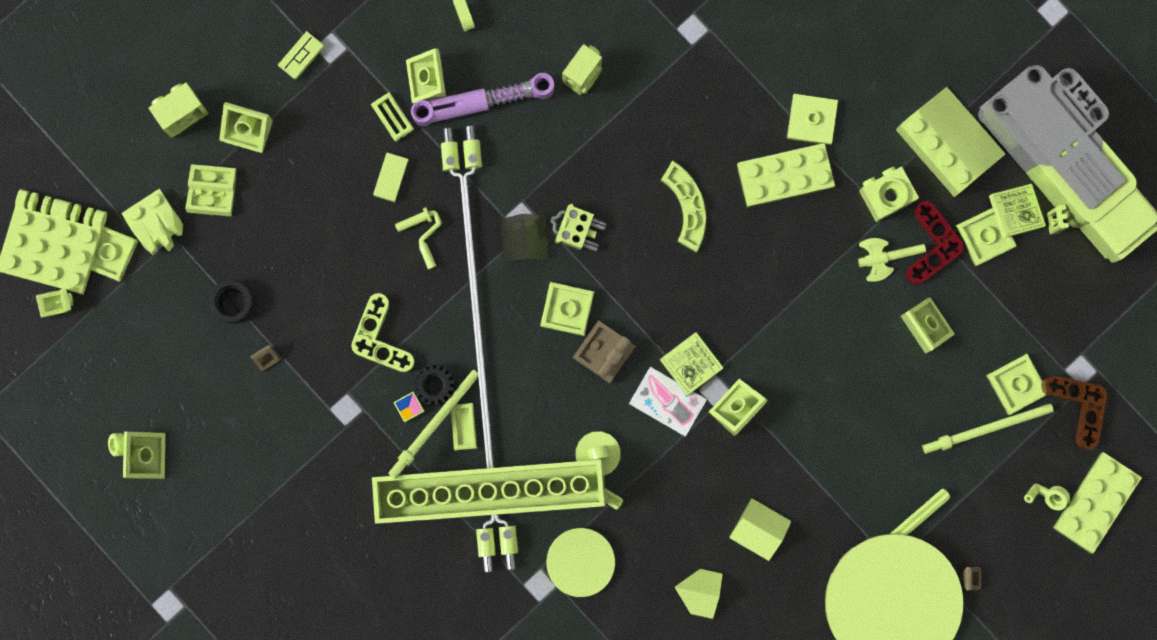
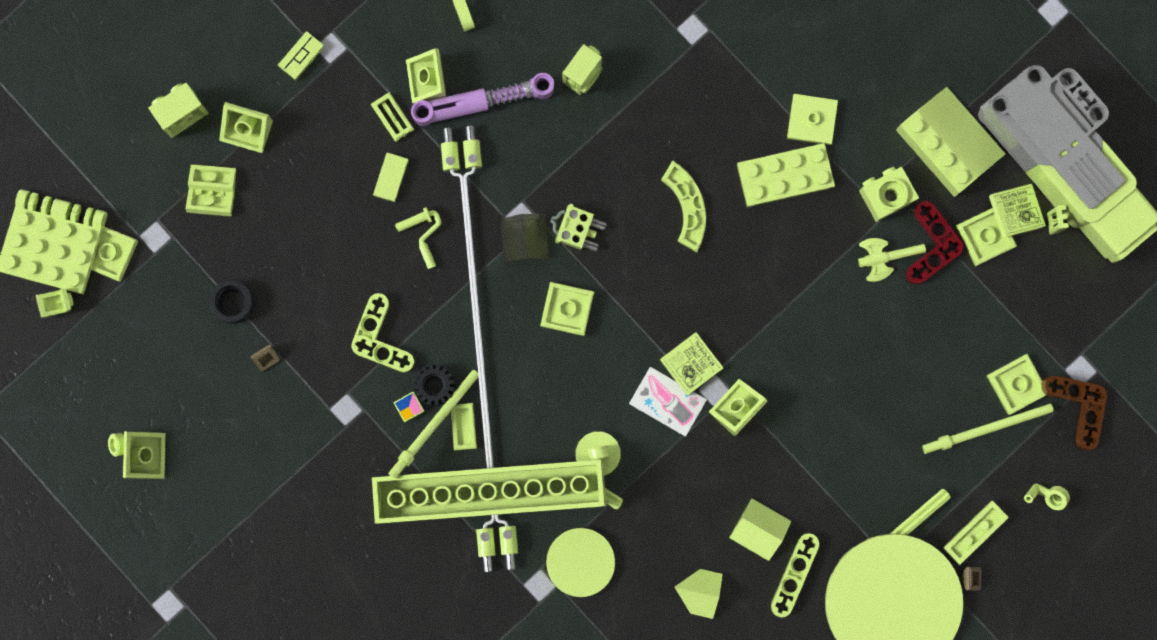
(154, 222): yellowish green plate -> none
(604, 352): dark tan plate -> none
(798, 576): none -> yellowish green beam
(927, 325): yellowish green slope -> none
(975, 532): none -> yellowish green plate
(1097, 502): yellowish green plate -> none

